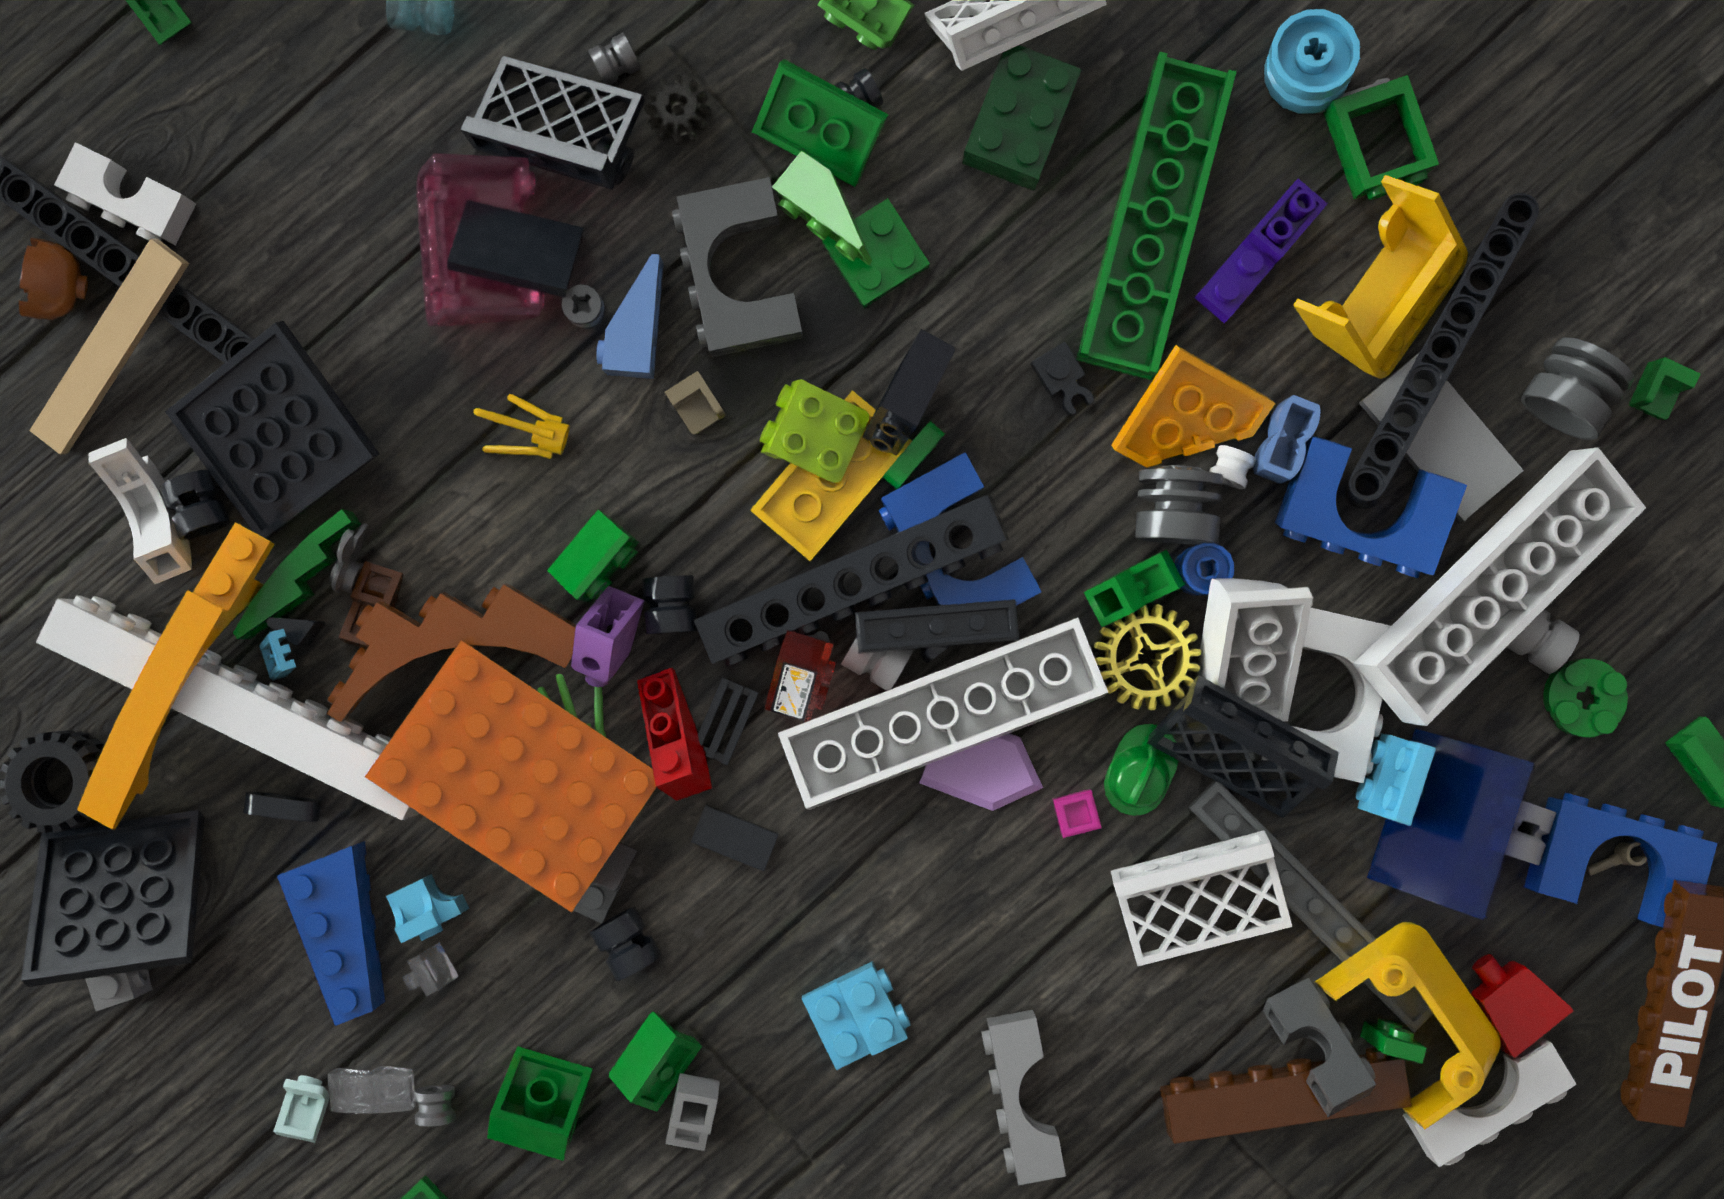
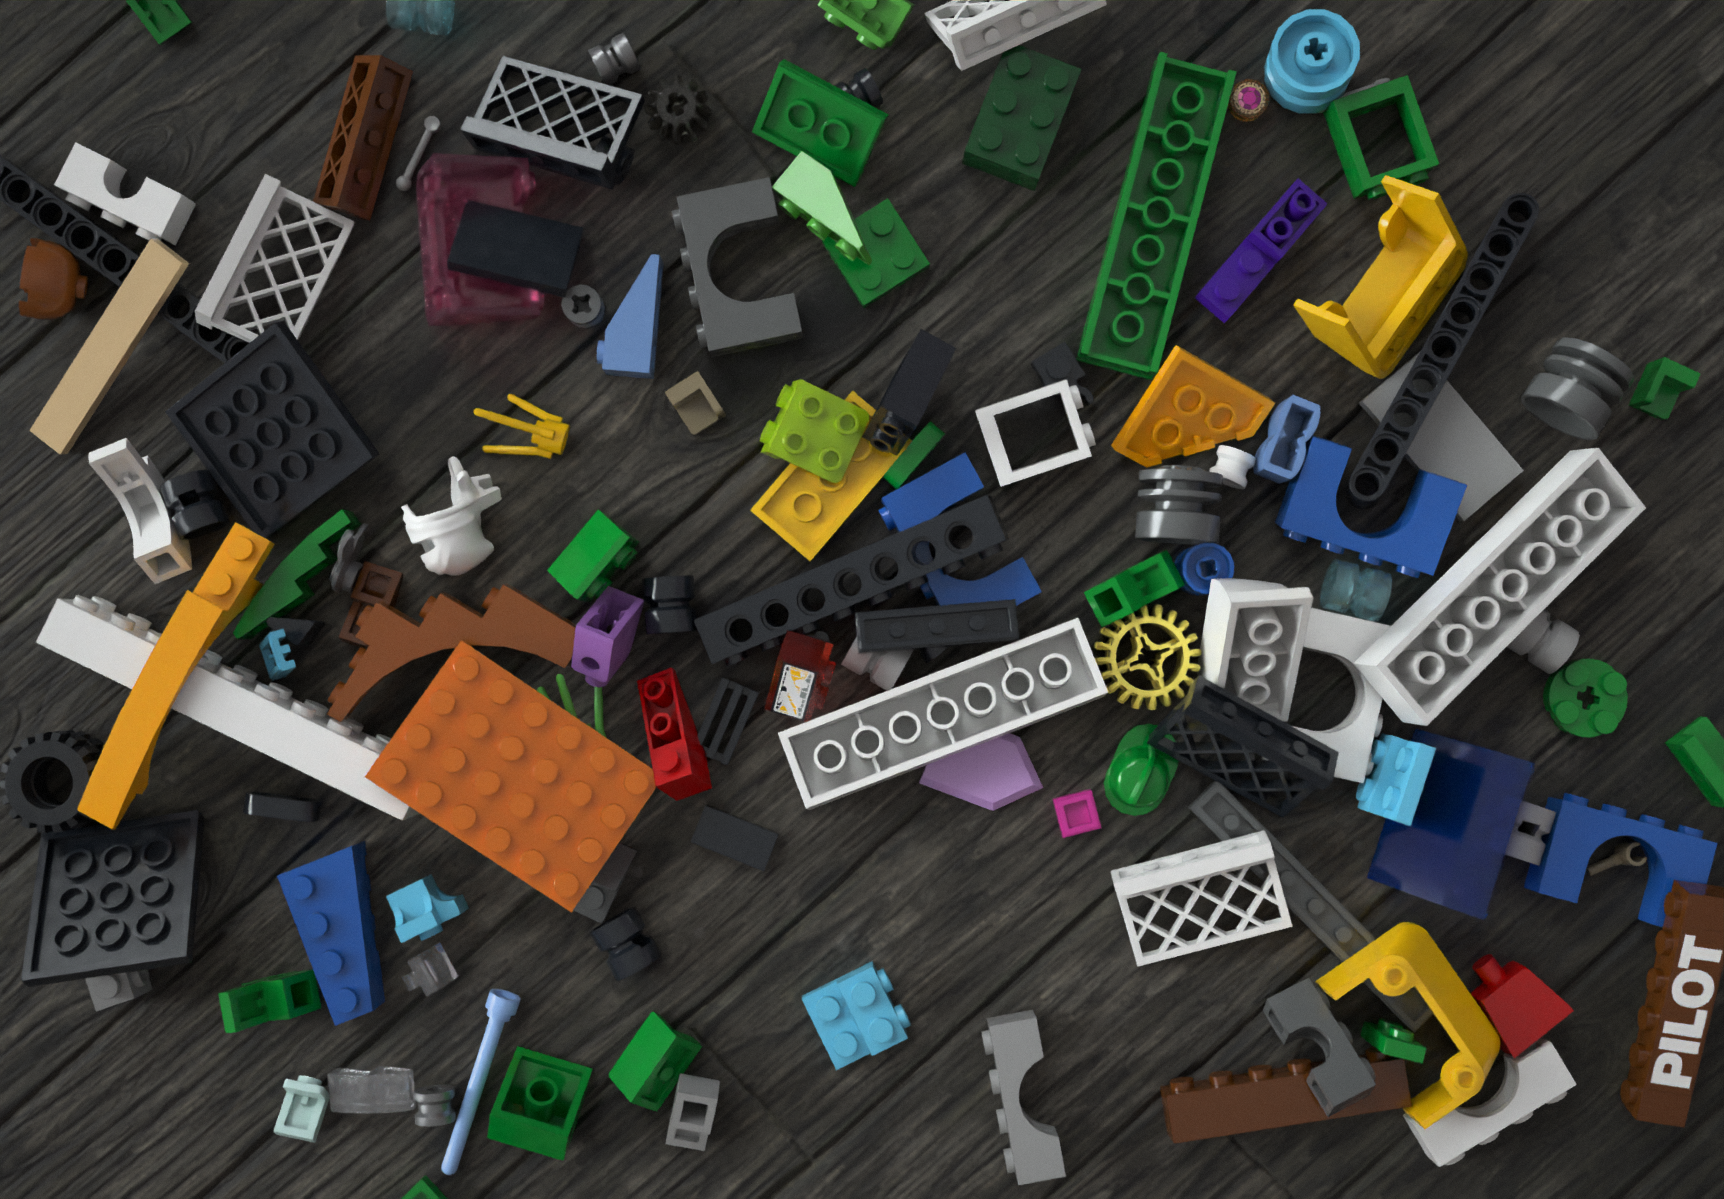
(247, 243): none -> white fence
(269, 999): none -> green brick
(366, 136): none -> reddish brown fence
(432, 126): none -> light grey hinge
(455, 535): none -> white piece
(500, 1006): none -> light blue piece
(1082, 432): none -> white window
(1248, 100): none -> tile
(1363, 591): none -> clear light blue wheel

